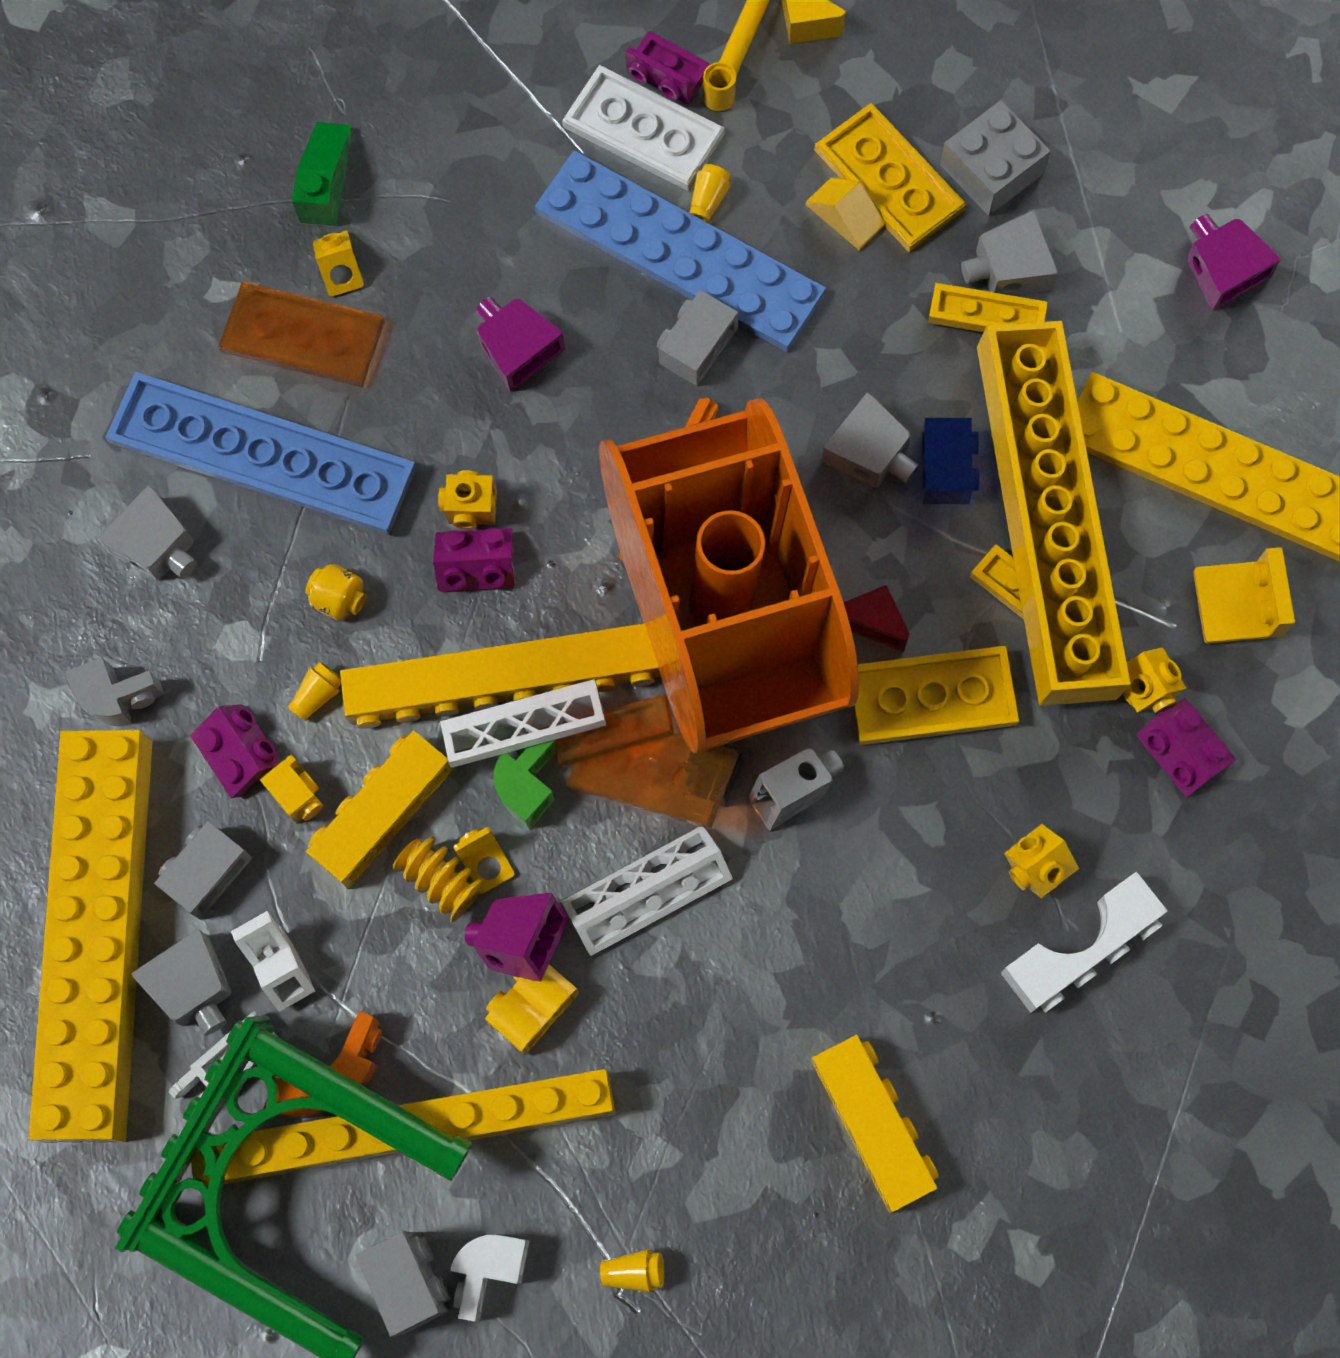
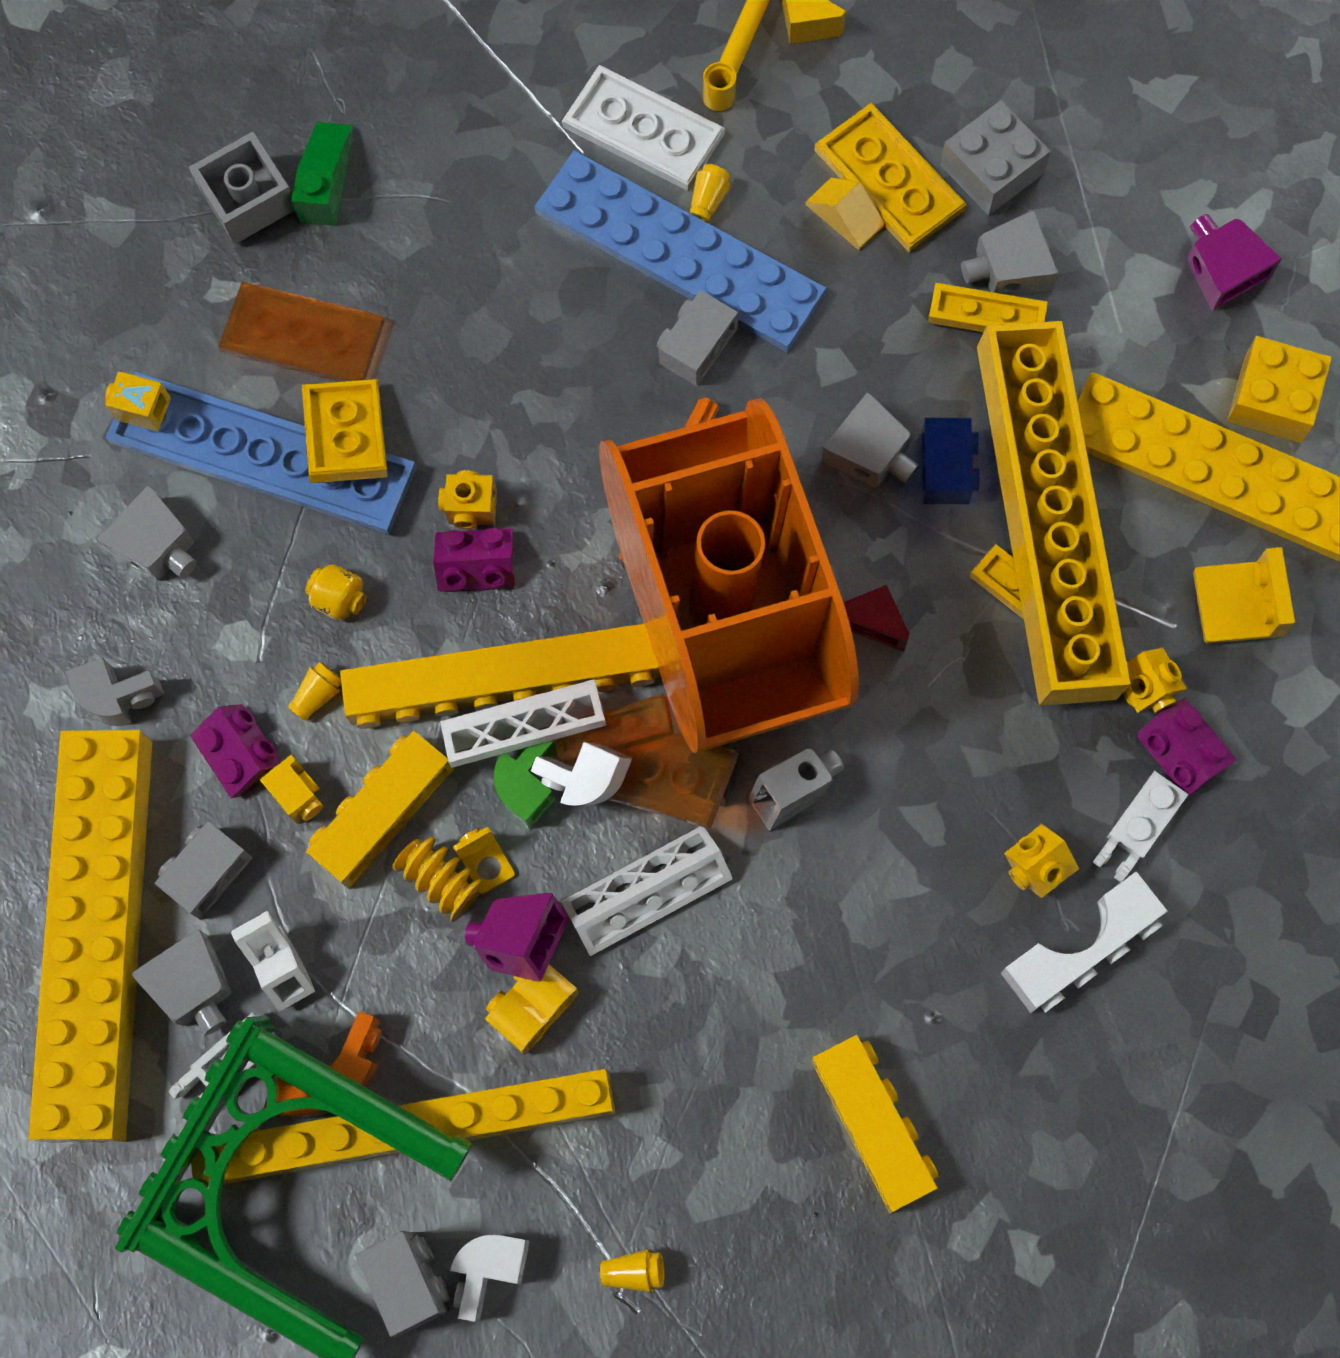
(137, 401): none -> yellow brick
(243, 187): none -> light grey brick
(337, 250): yellow bracket -> none
(344, 431): none -> yellow tile
(517, 339): magenta torso -> none
(592, 780): none -> white brick
(666, 67): magenta bracket -> none
(935, 695): yellow plate -> none
(1142, 822): none -> white hinge
(1279, 389): none -> yellow brick

